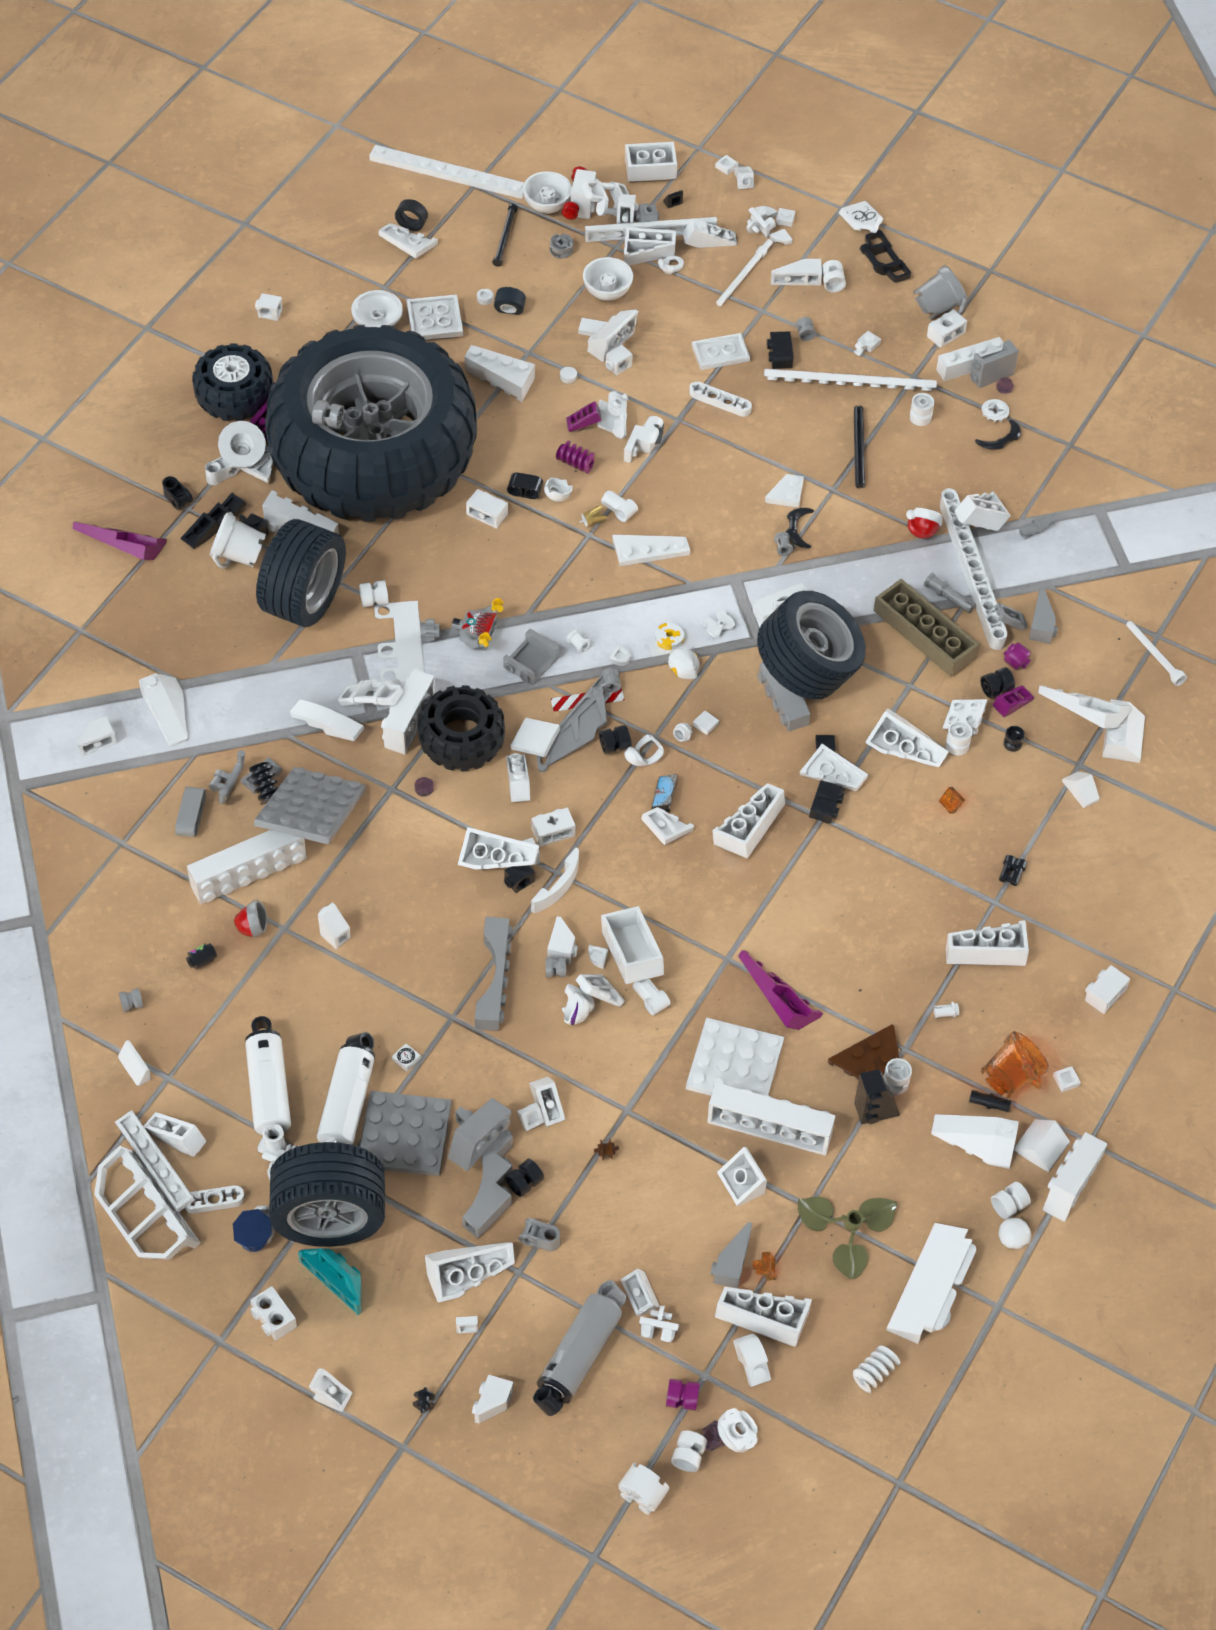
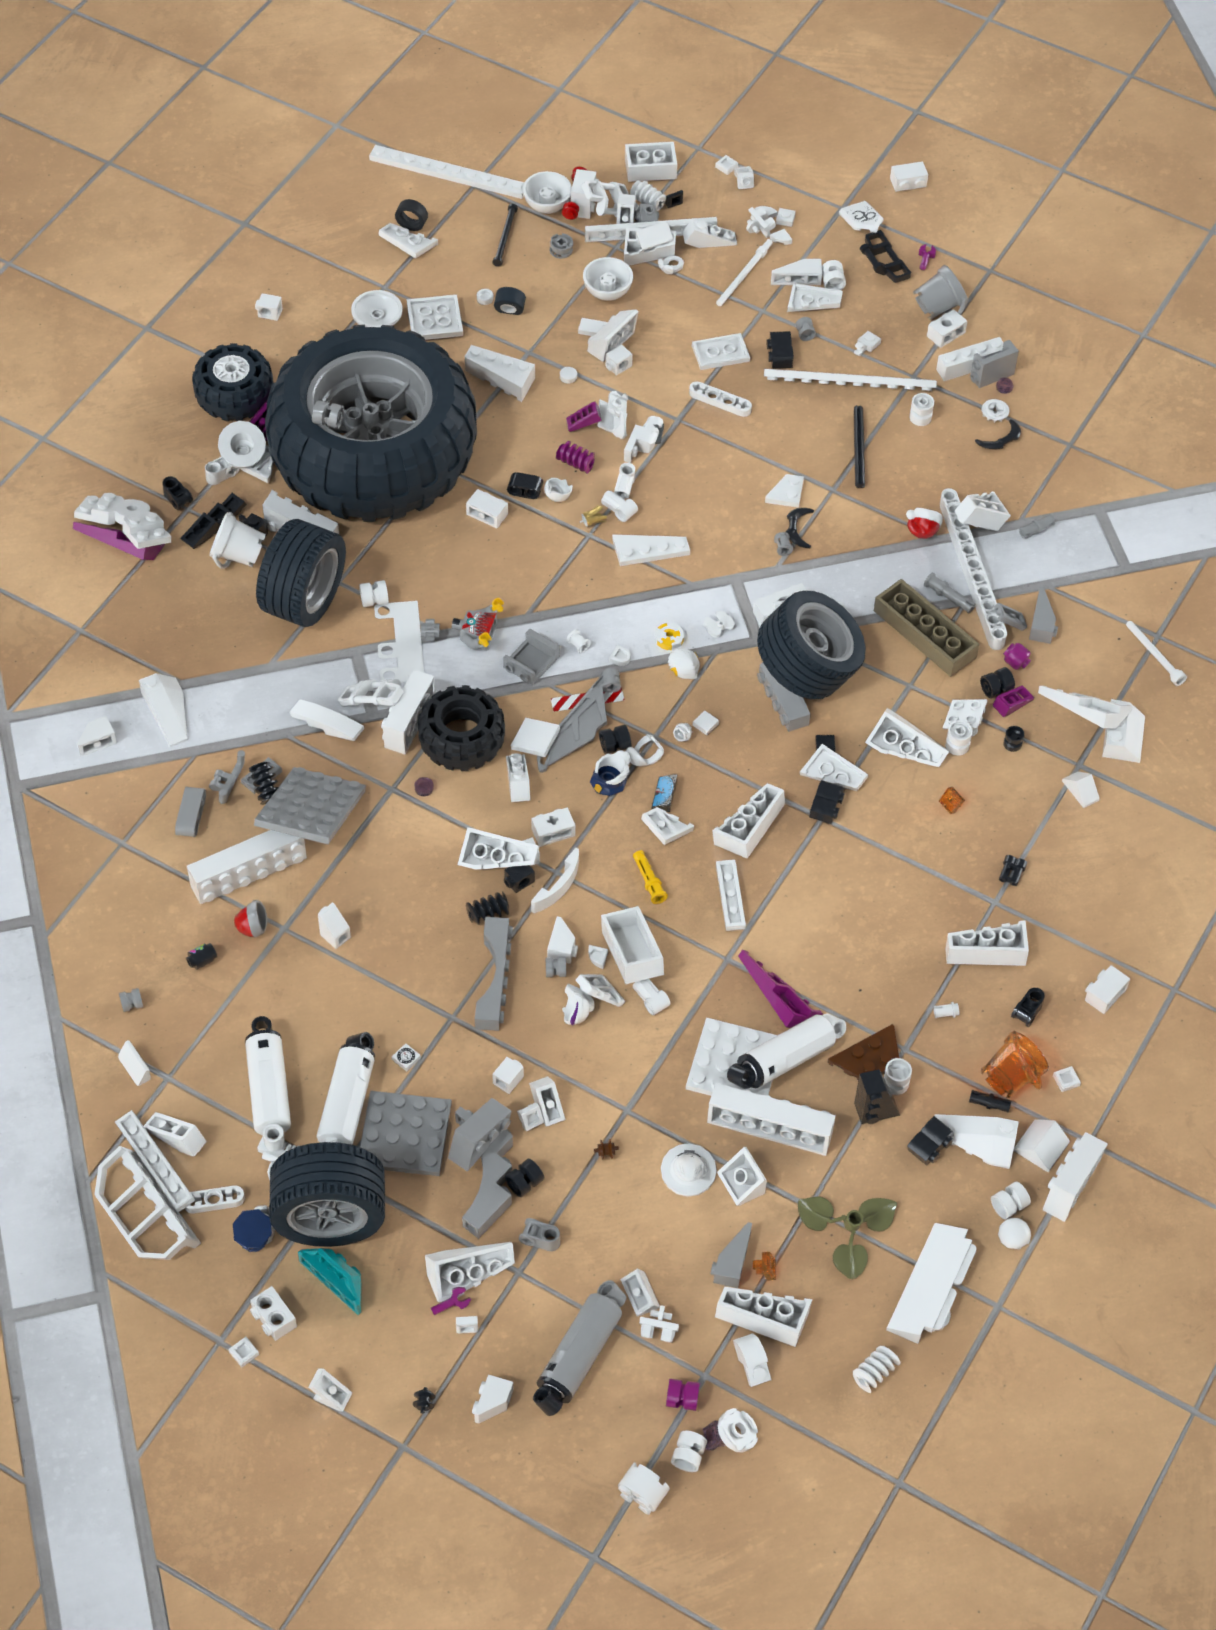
(138, 523): none -> white plate
(243, 1352): none -> white tile
(452, 1301): none -> magenta bar
(487, 907): none -> black piece
(508, 1075): none -> white brick
(611, 773): none -> piece
(625, 480): none -> white piece
(648, 194): none -> white piece
(652, 883): none -> yellow pin
(654, 235): none -> white slope
(688, 1169): none -> white piece
(730, 895): none -> white plate
(786, 1051): none -> white piece
(813, 298): none -> white wing
(909, 176): none -> white brick
(926, 255): none -> magenta bar
(930, 1141): none -> black brick
(1027, 1009): none -> black piece

